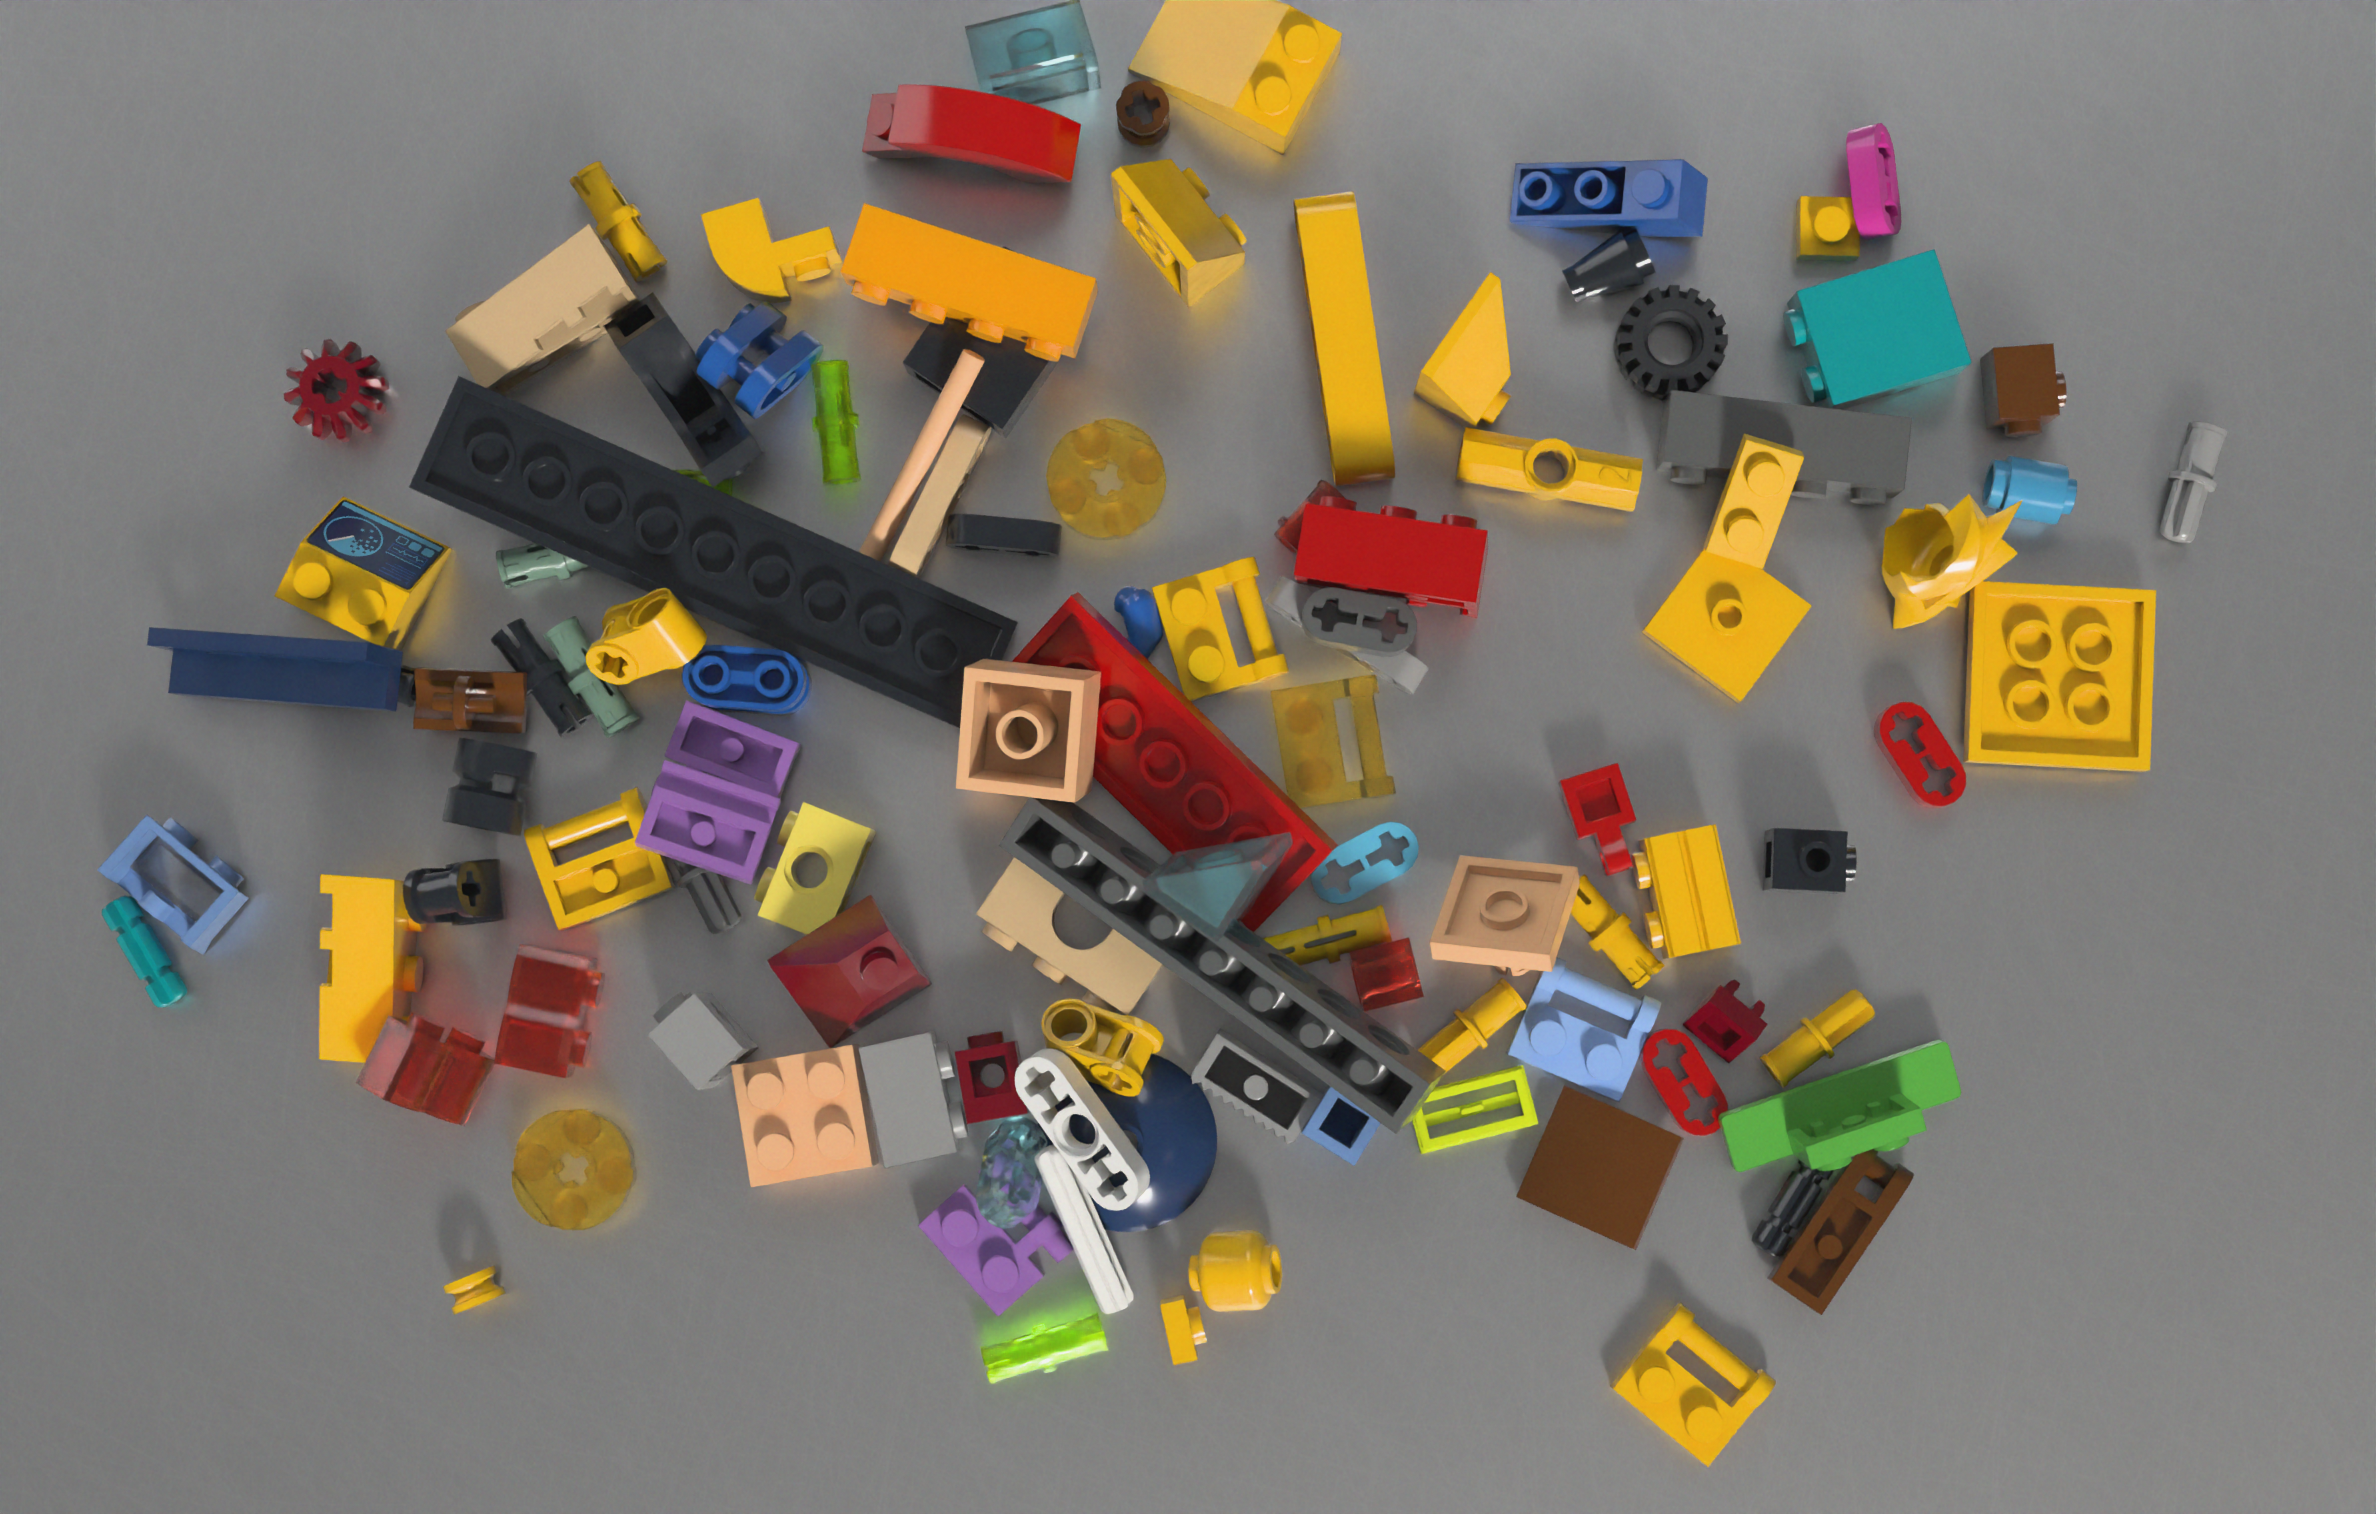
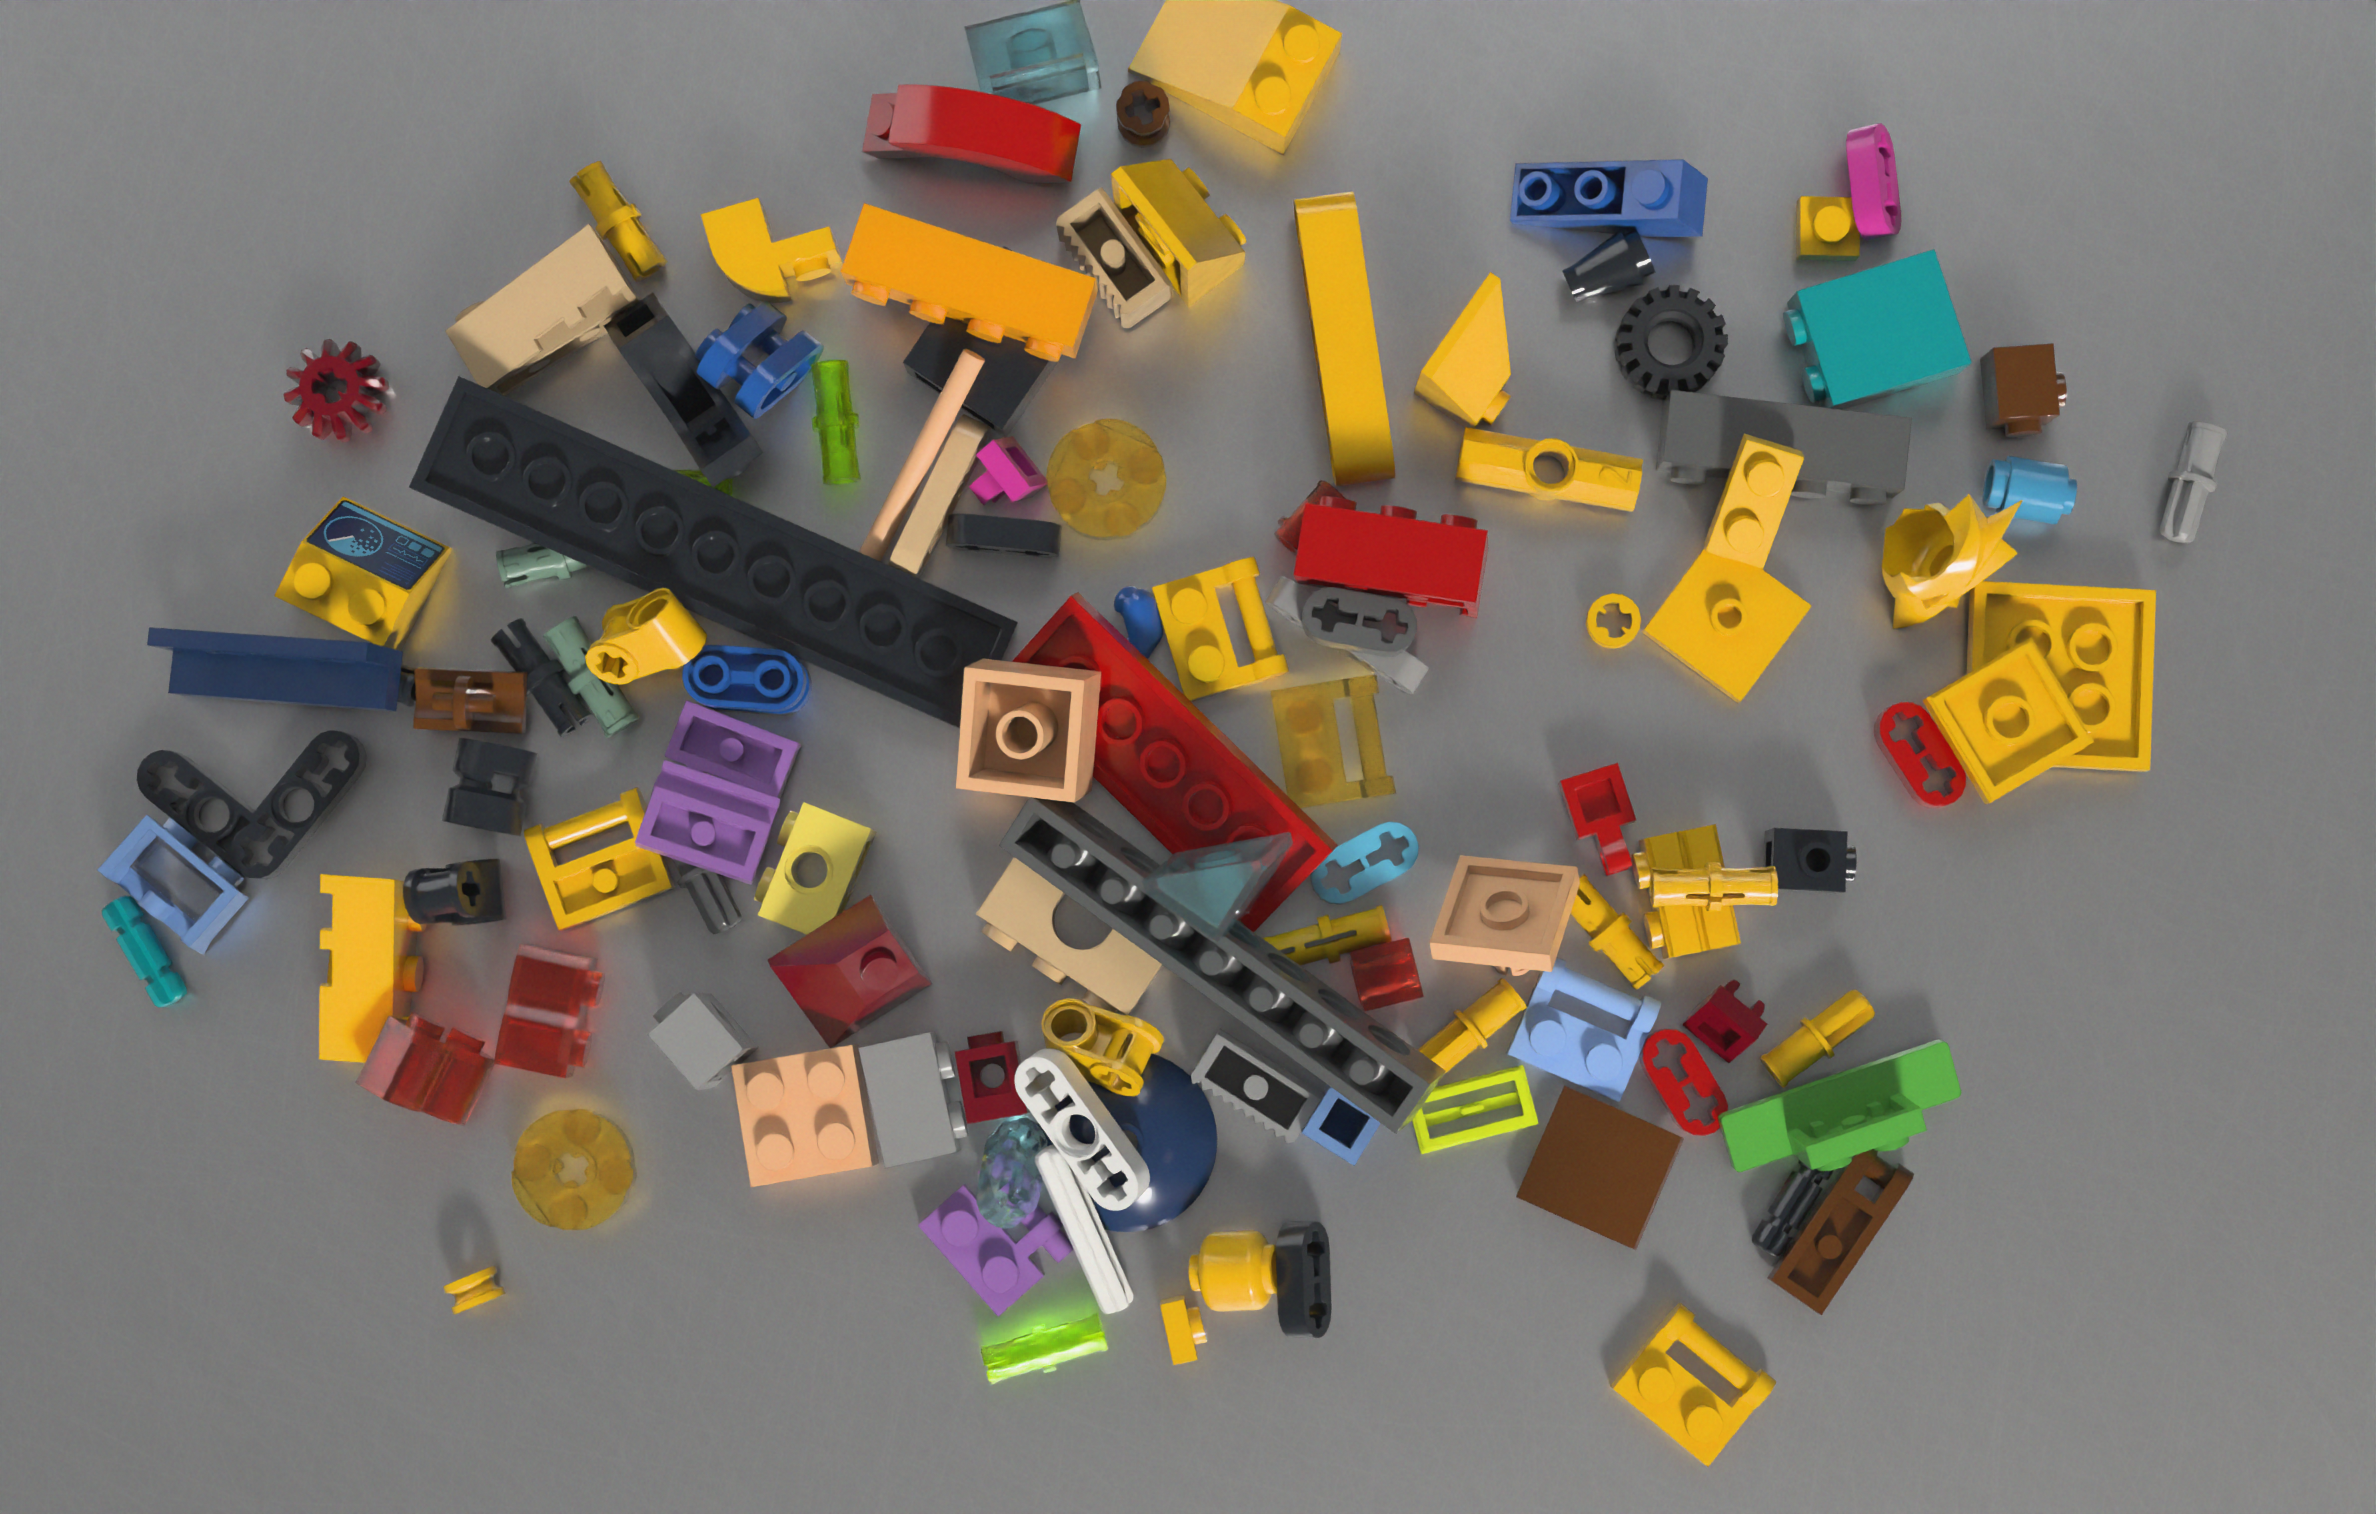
(249, 824): none -> black beam
(1008, 473): none -> dark pink tile
(1115, 257): none -> tan brick
(1303, 1279): none -> black beam
(1625, 607): none -> yellow bush
(1713, 886): none -> yellow pin
(2008, 720): none -> yellow plate

